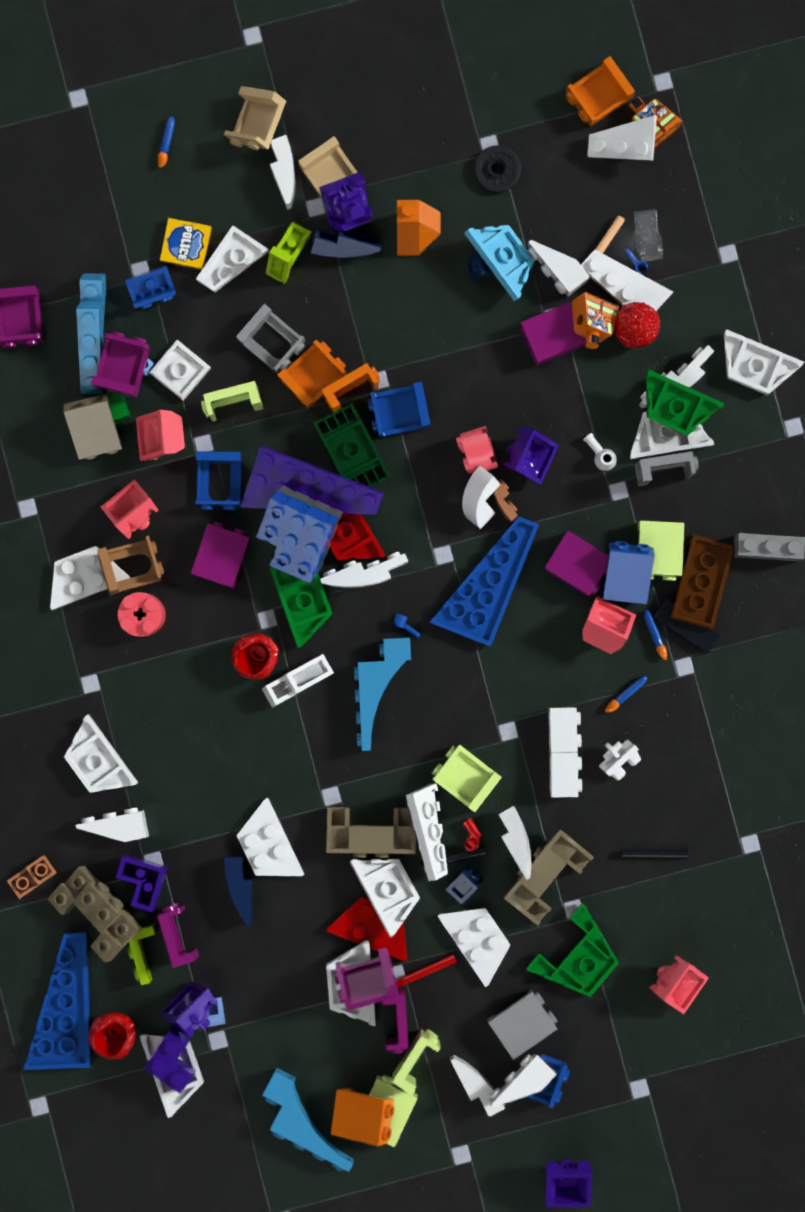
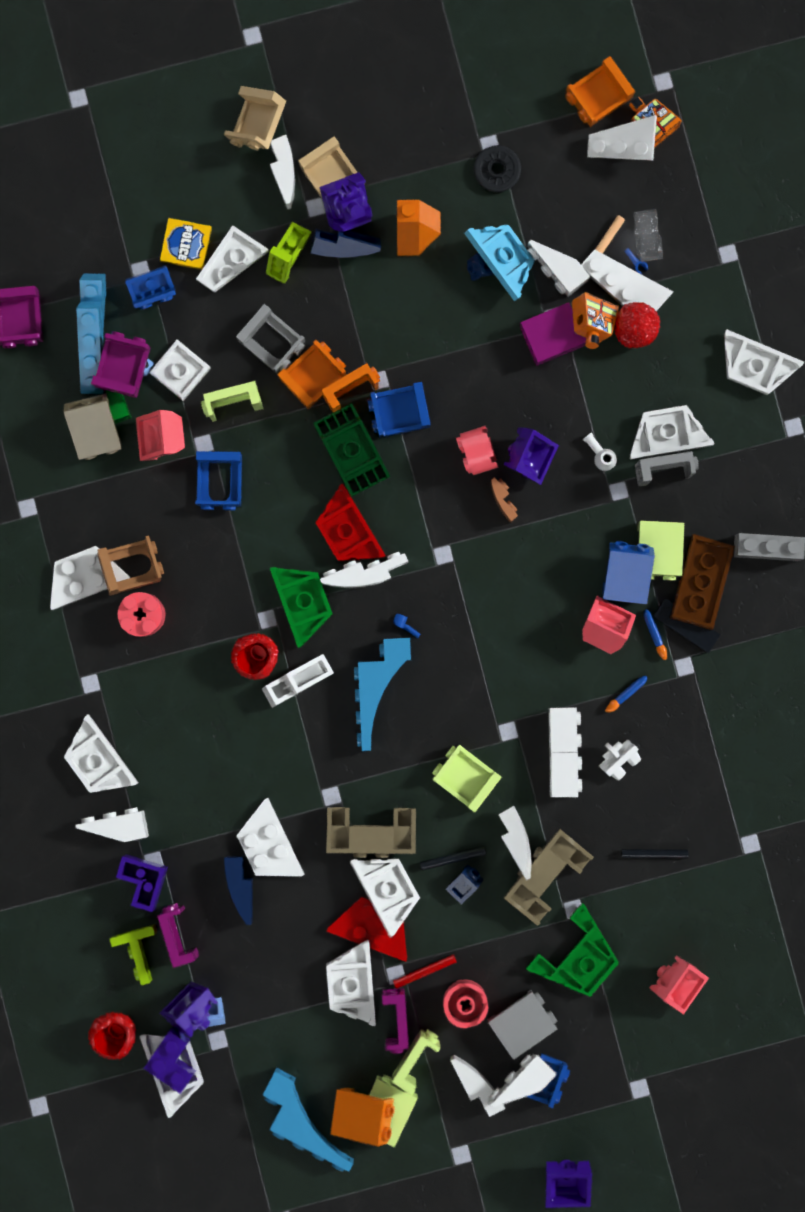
(31, 877): nougat slope -> none
(65, 1014): blue wing -> none
(100, 908): dark tan bracket -> none
(130, 509): coral brick -> none
(168, 132): blue piece -> none
(220, 554): magenta panel -> none
(277, 469): dark purple wing -> none
(300, 531): blue piece -> none
(366, 981): magenta panel -> none
(428, 831): white wing -> none
(466, 1016): none -> coral brick
(474, 835): red arm -> none
(476, 493): white brick -> none
(477, 939): white wing -> none
(484, 595): blue wing -> none
(578, 564): magenta brick -> none
(677, 404): green wing -> none
(689, 373): white slope -> none

